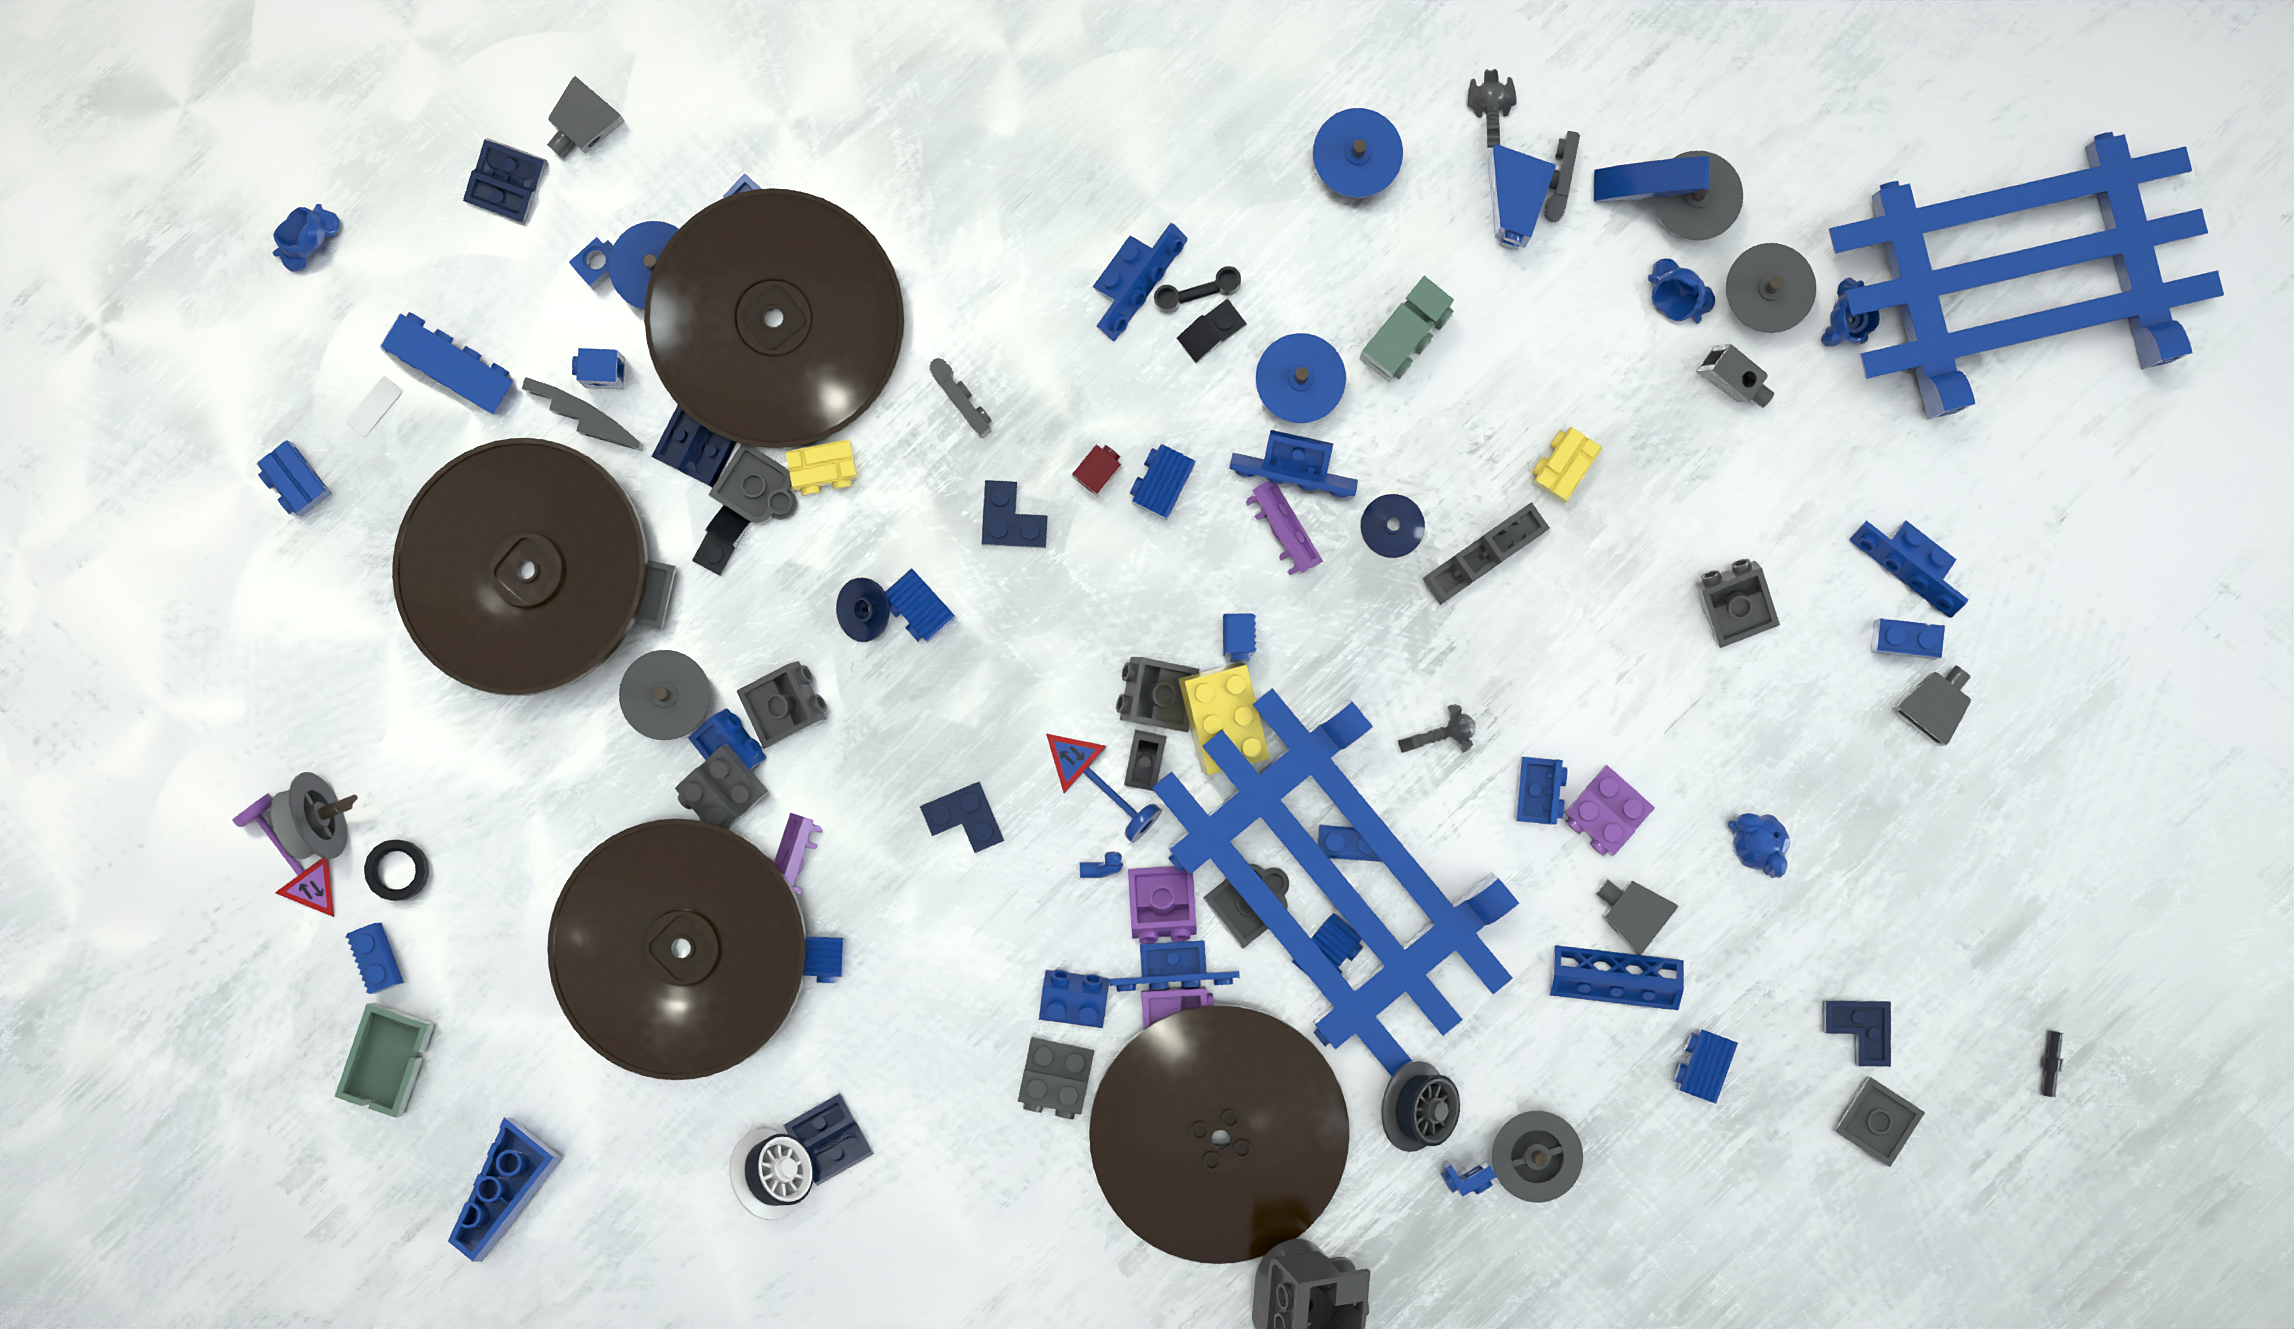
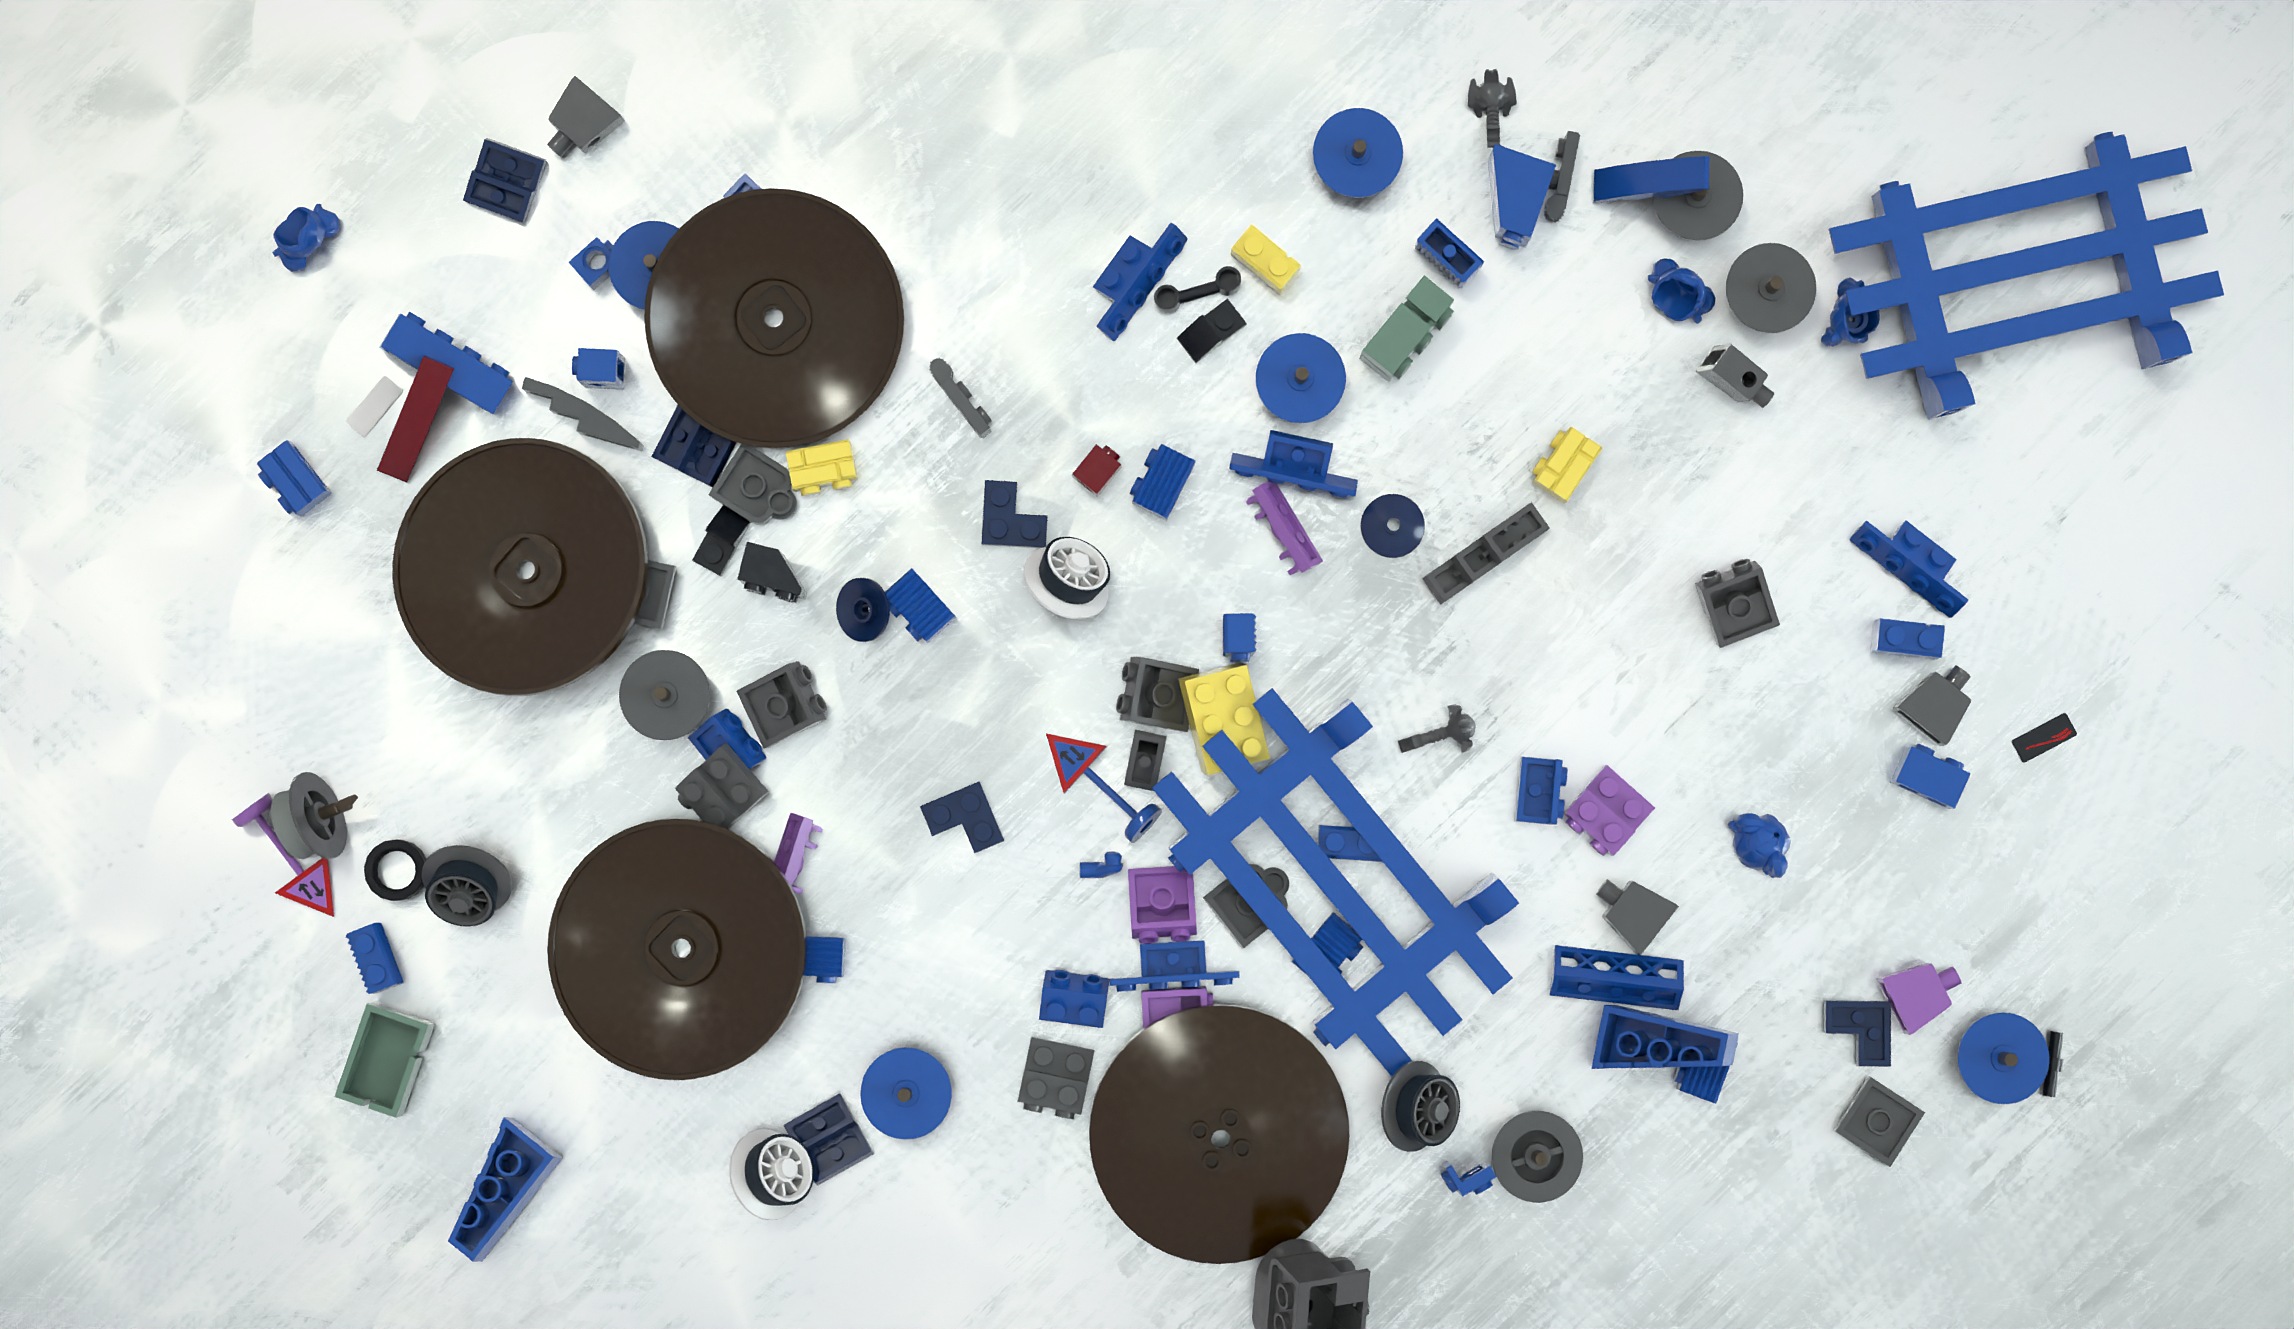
(415, 418): none -> dark red slope
(465, 885): none -> dark grey piece
(769, 570): none -> black slope
(906, 1093): none -> blue piece
(1068, 578): none -> white piece
(1265, 259): none -> light yellow brick
(1448, 253): none -> blue brick
(1656, 1041): none -> blue wedge
(1918, 994): none -> medium lavender torso
(1930, 776): none -> blue brick
(2003, 1058): none -> blue piece
(2044, 737): none -> black sticker

